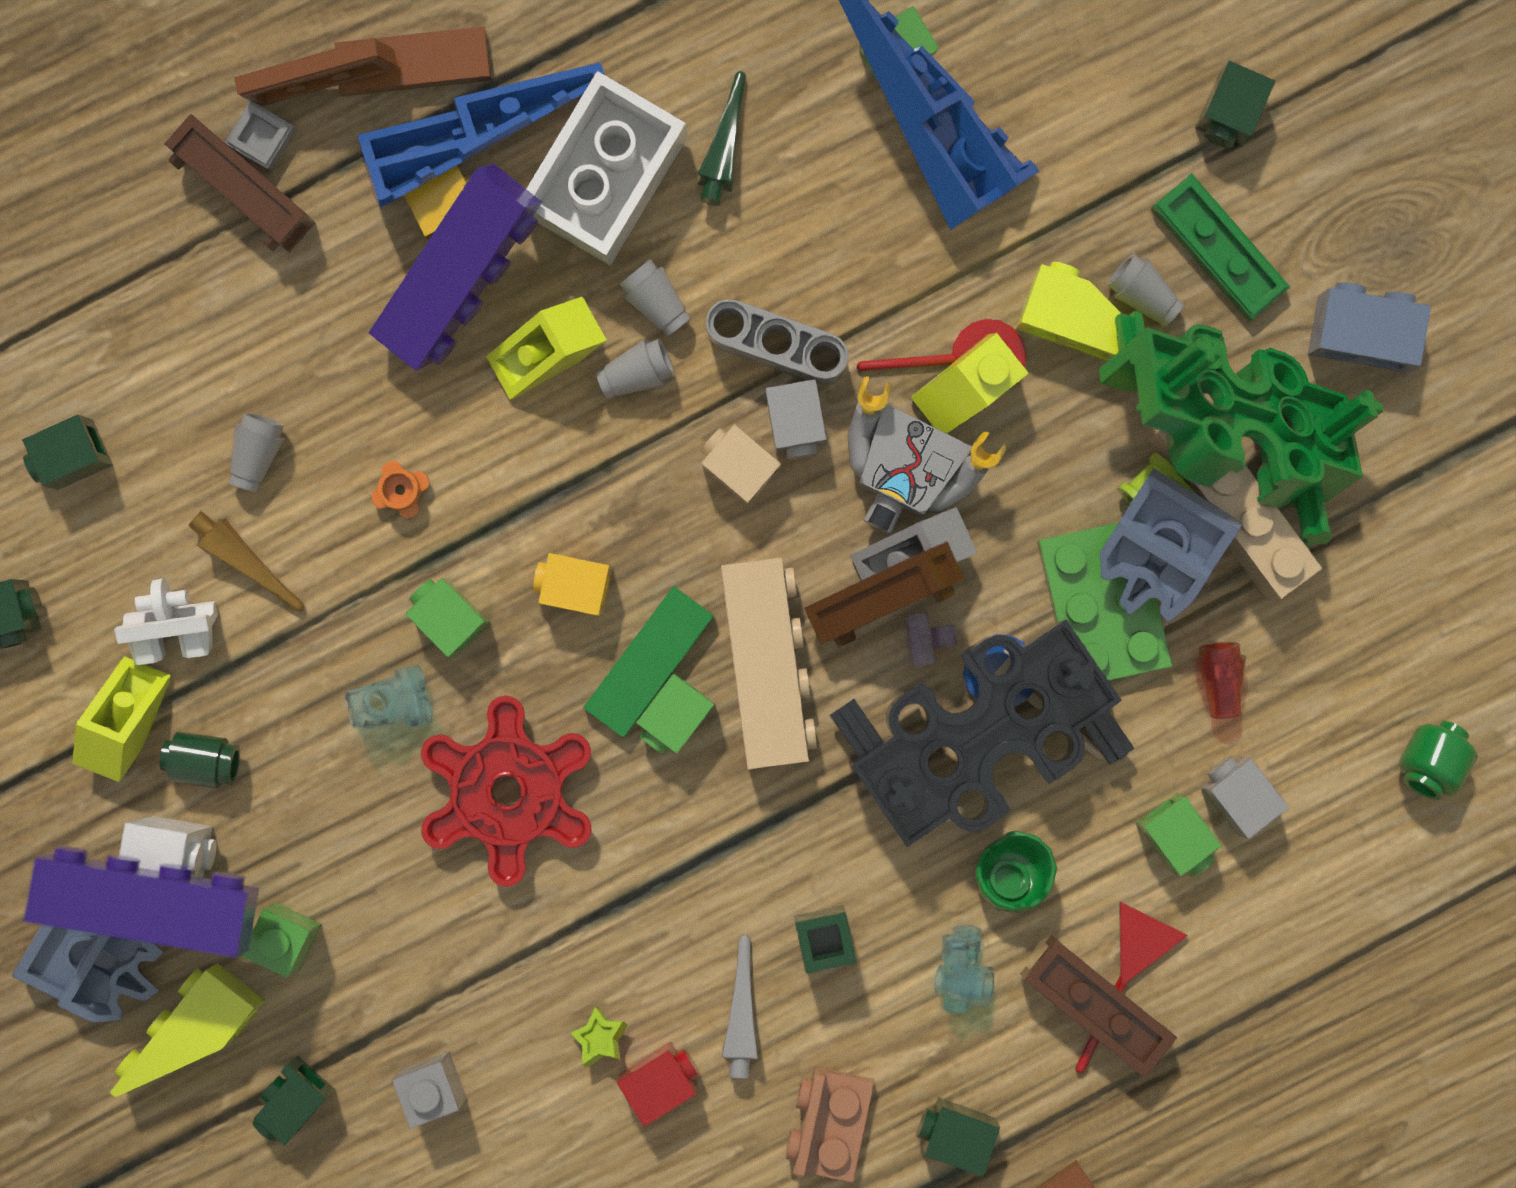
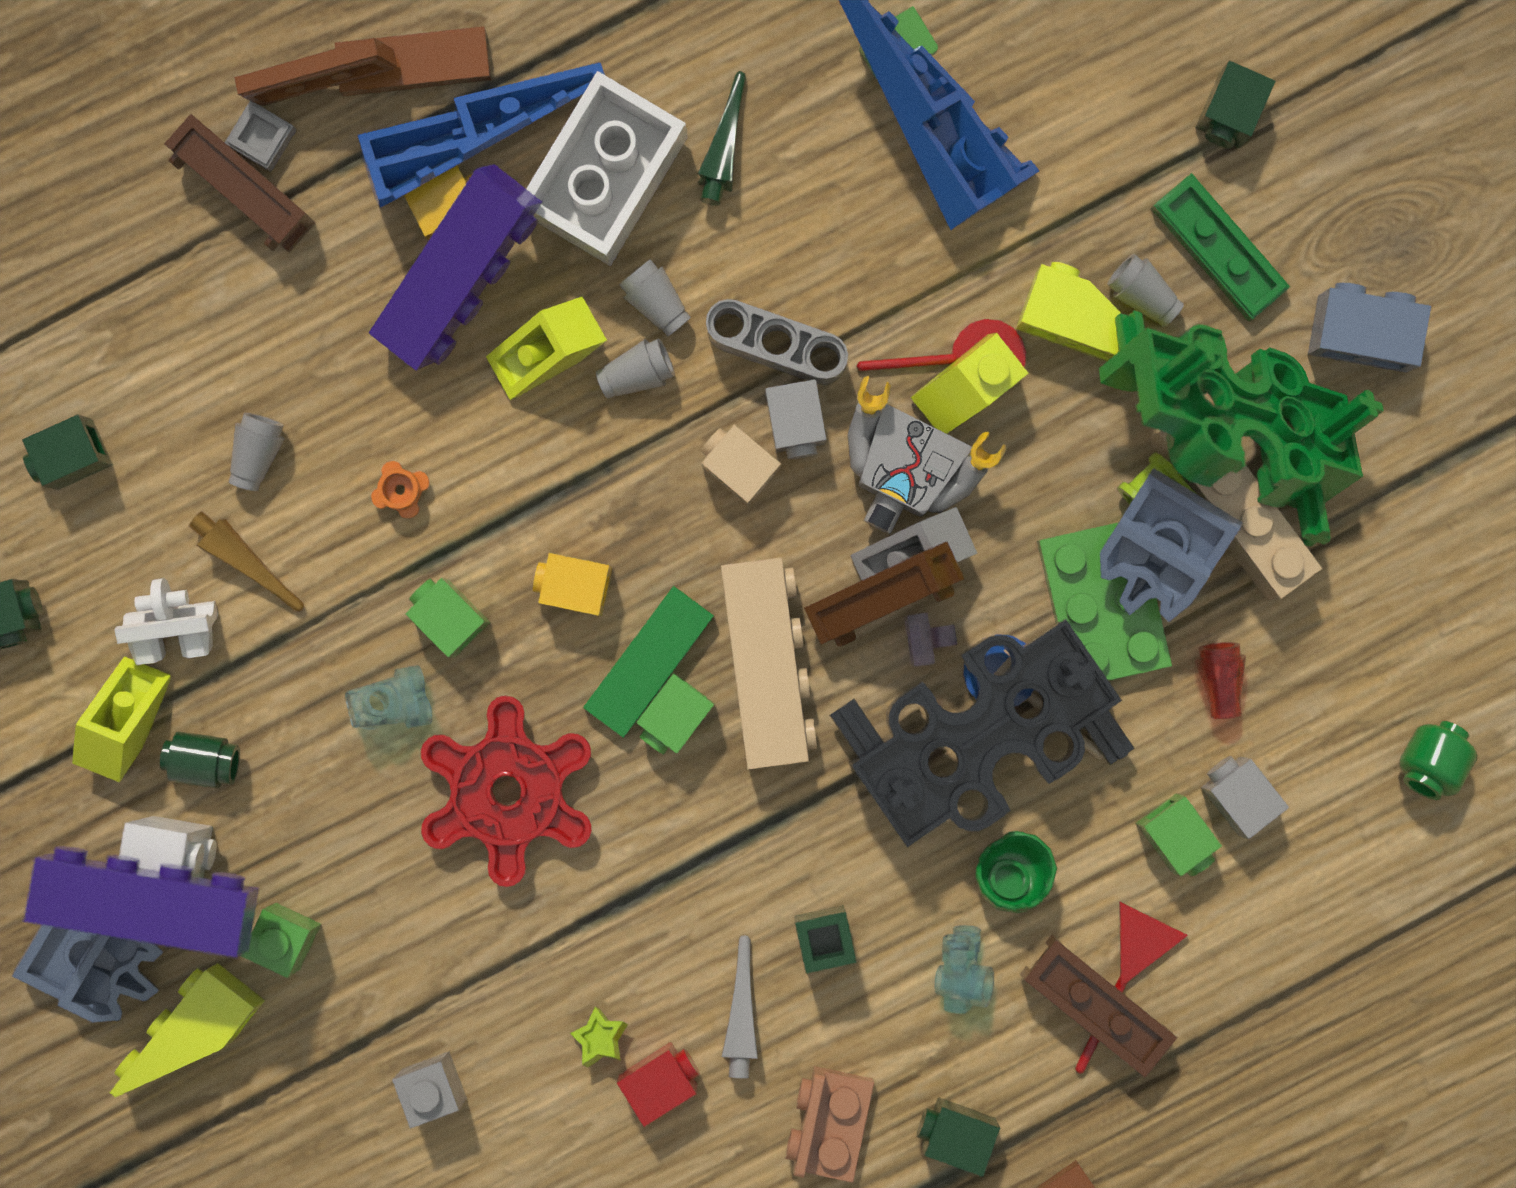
(291, 1102): dark green brick -> none

